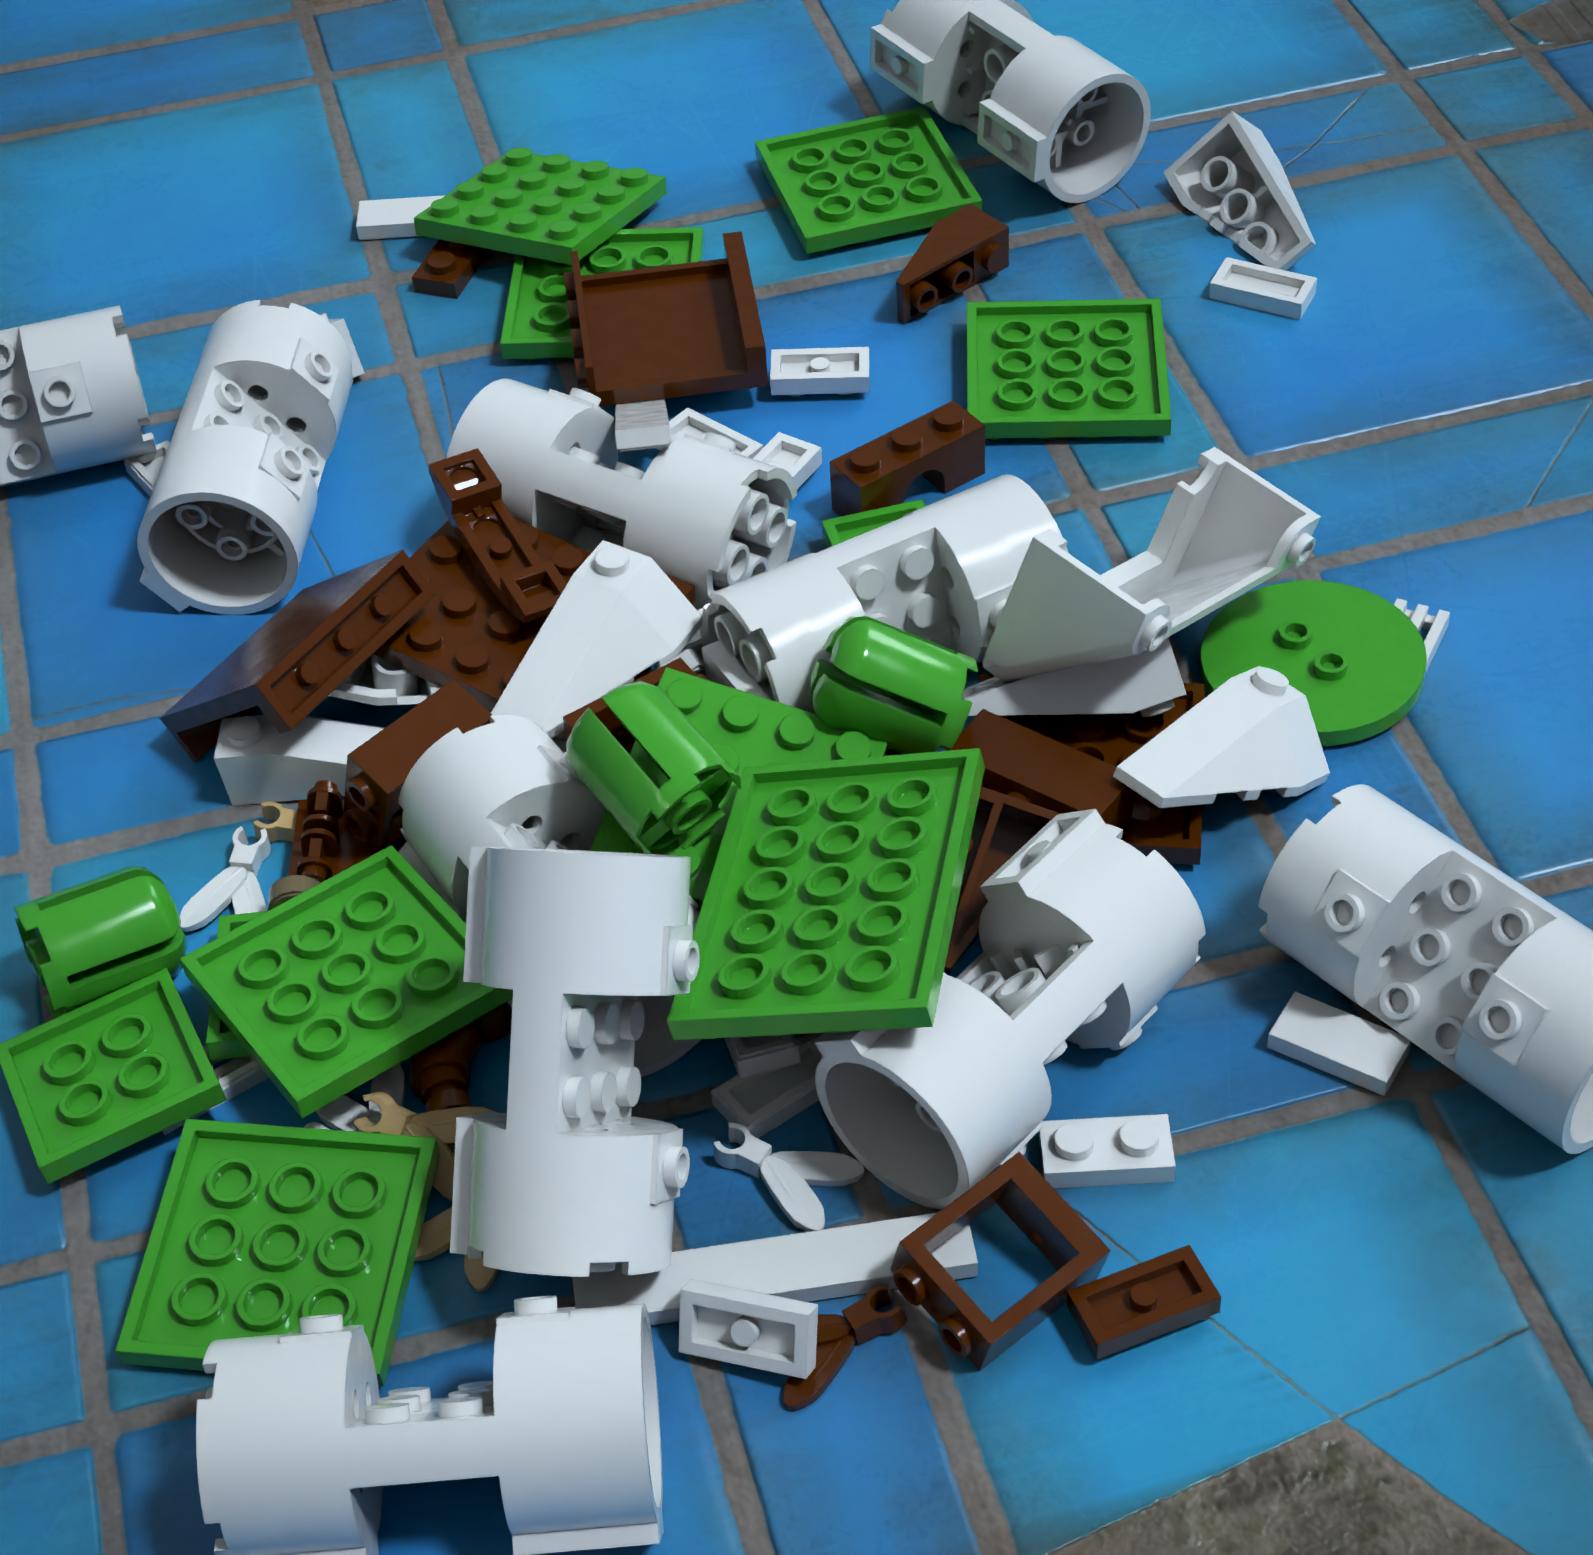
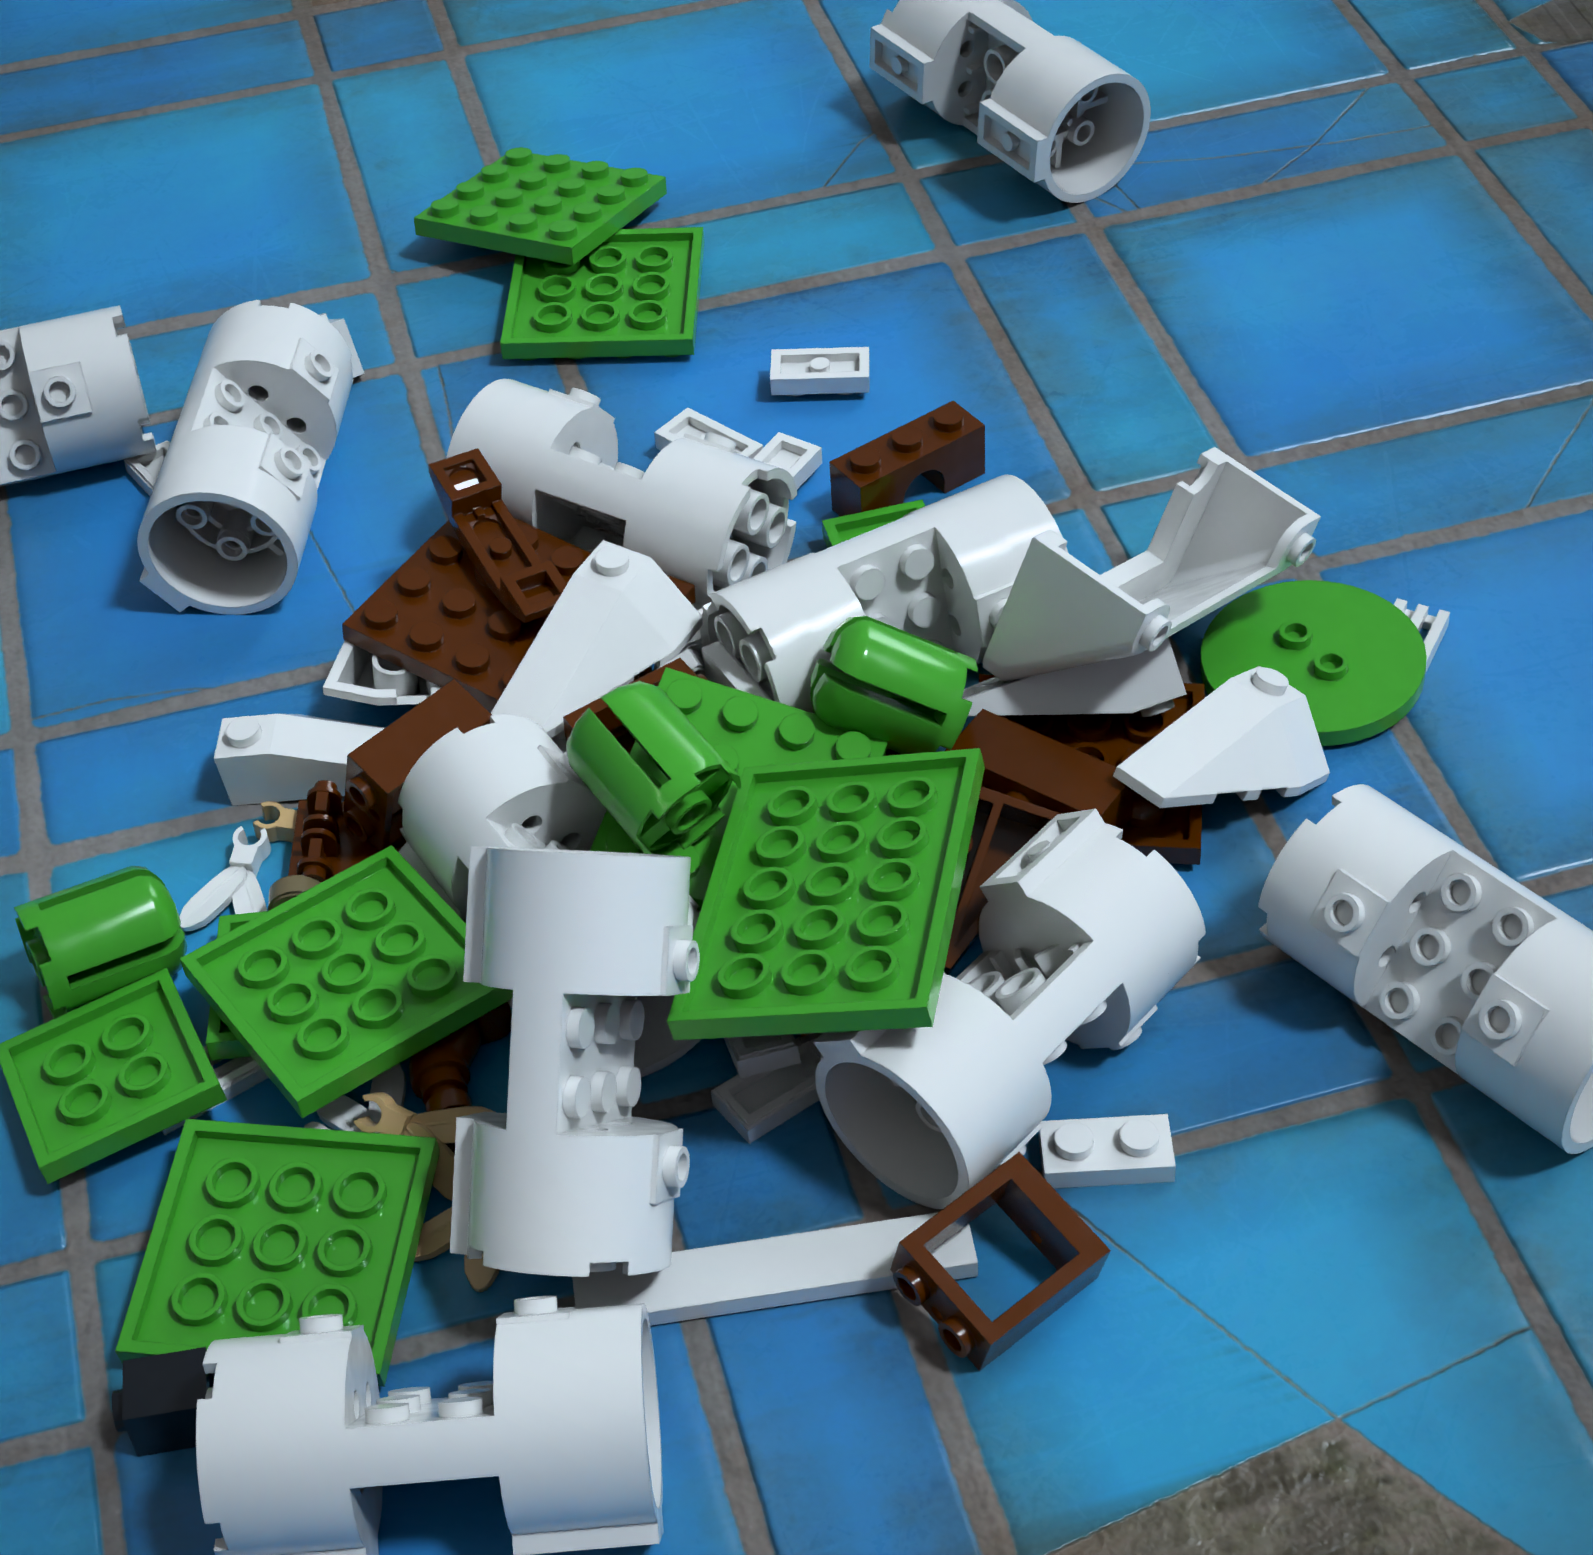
(161, 1400): none -> black brick
(302, 651): reddish brown panel -> none
(390, 217): white tile -> none
(448, 269): reddish brown plate -> none
(642, 425): white tile -> none
(667, 329): reddish brown panel -> none
(748, 1328): white plate -> none
(789, 1173): white piece -> none
(837, 1340): reddish brown piece -> none
(865, 179): bright green plate -> none
(951, 260): reddish brown slope -> none
(1068, 368): bright green plate -> none
(1143, 1301): reddish brown plate -> none
(1243, 192): white wedge -> none
(1263, 288): white tile -> none
(1339, 1043): white tile -> none

